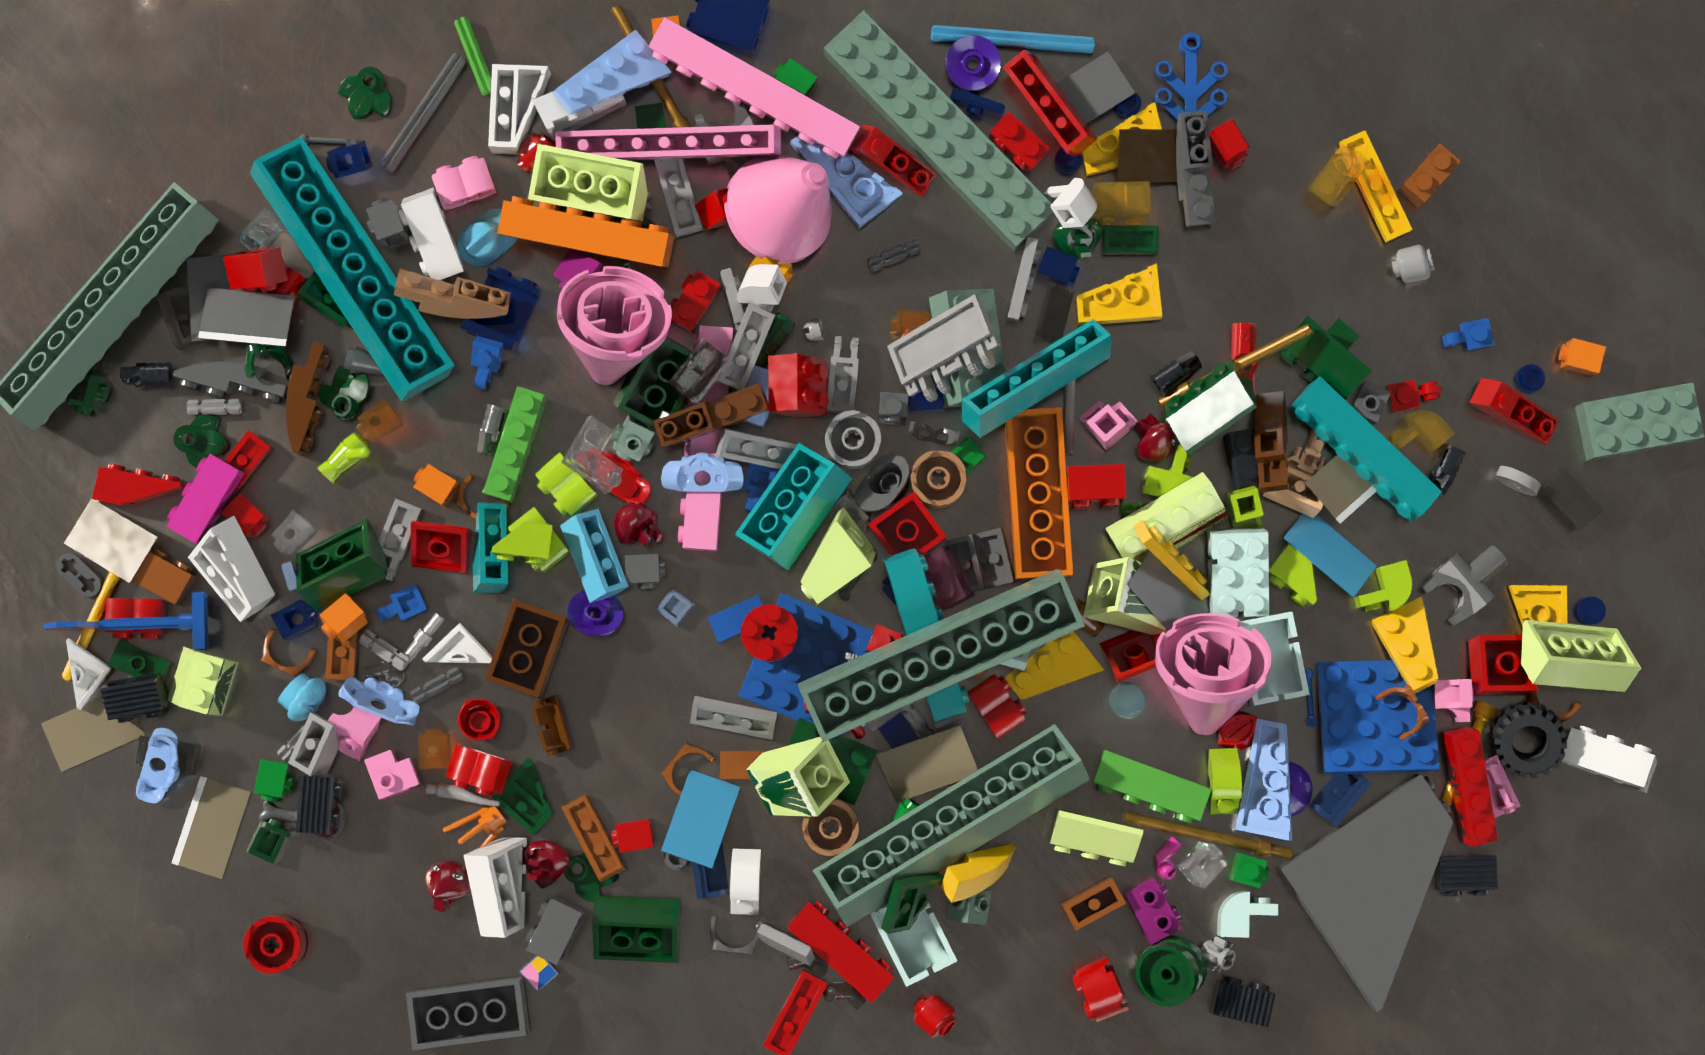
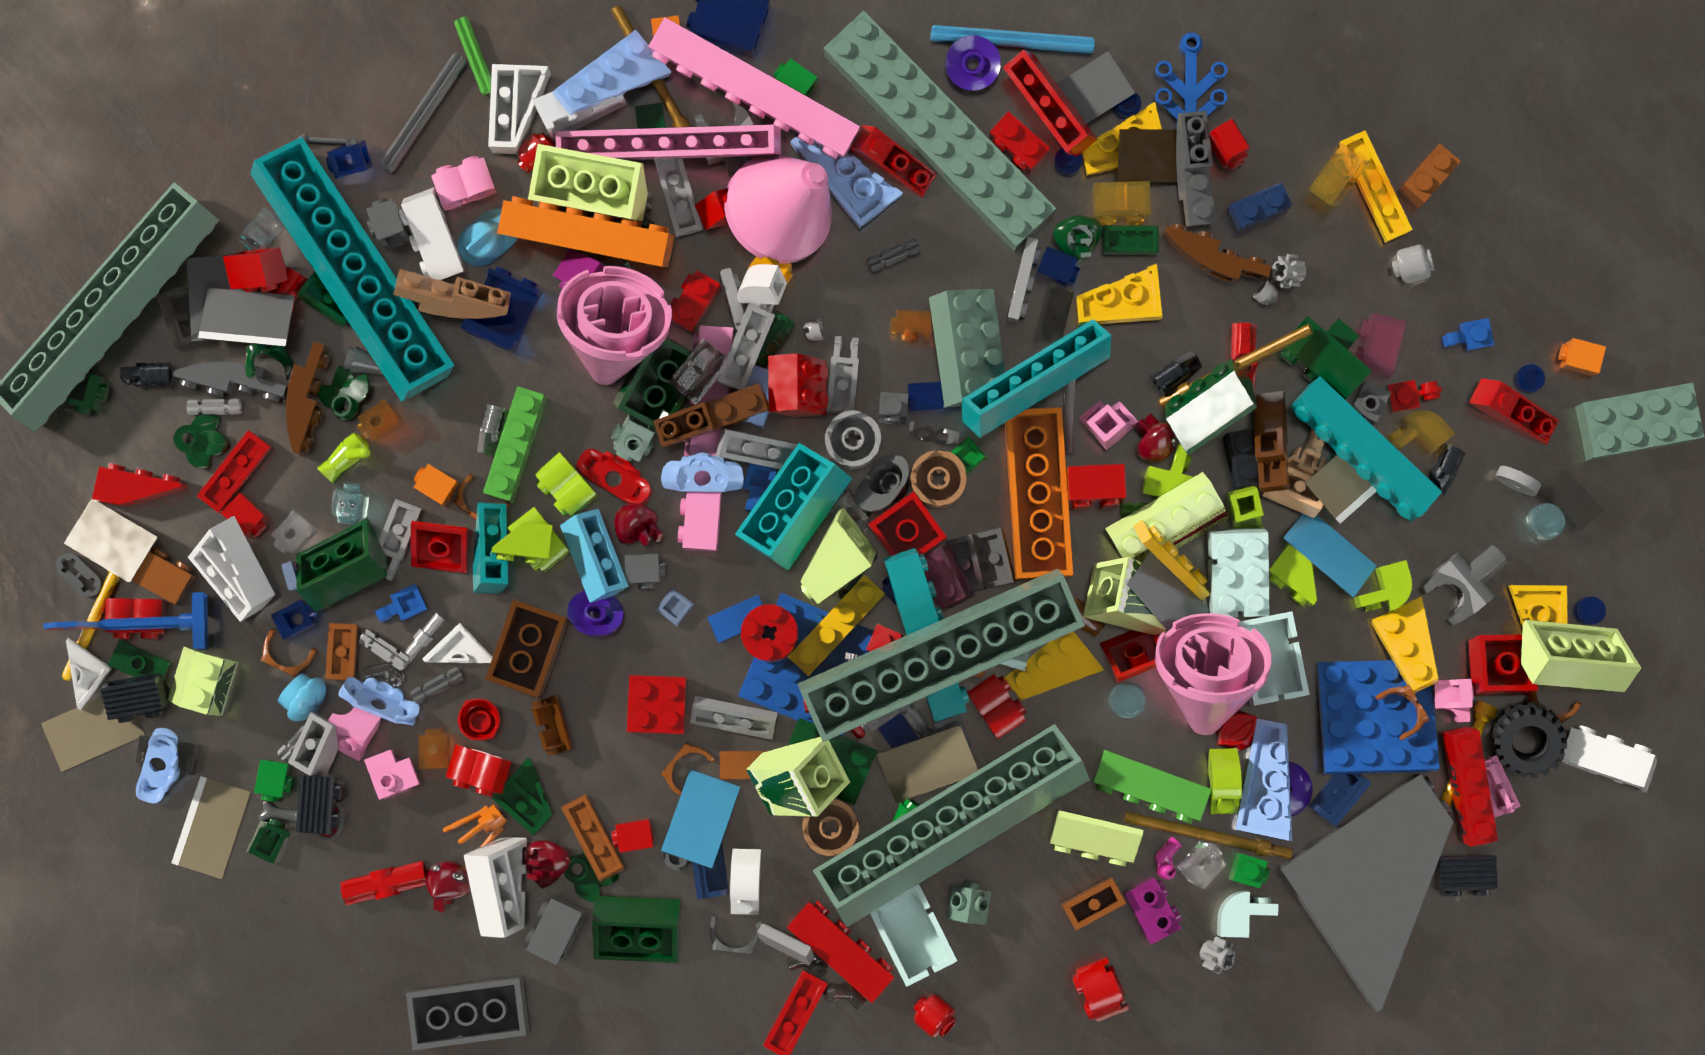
(204, 498): dark pink brick -> none
(262, 954): red brick -> none
(342, 619): orange brick -> none
(349, 503): none -> clear light blue head
(364, 97): dark green plate -> none
(383, 883): none -> red piece
(453, 792): light grey animal -> none
(487, 357): blue plate -> none
(539, 973): tile -> none
(586, 458): clear plate -> none
(657, 704): none -> red brick
(836, 625): none -> yellow plate
(907, 901): dark green wing -> none
(938, 347): light grey hinge -> none
(976, 872): yellow slope -> none
(977, 105): clear blue plate -> none
(1072, 203): white brick -> none
(1171, 971): dark green wheel -> none
(1203, 253): none -> reddish brown slope
(1243, 1002): black brick -> none
(1259, 207): none -> dark blue brick
(1266, 294): none -> light grey hinge
(1289, 271): none -> light grey gear
(1311, 720): blue hinge -> none
(1381, 344): none -> clear pink brick
(1545, 521): none -> clear light blue head

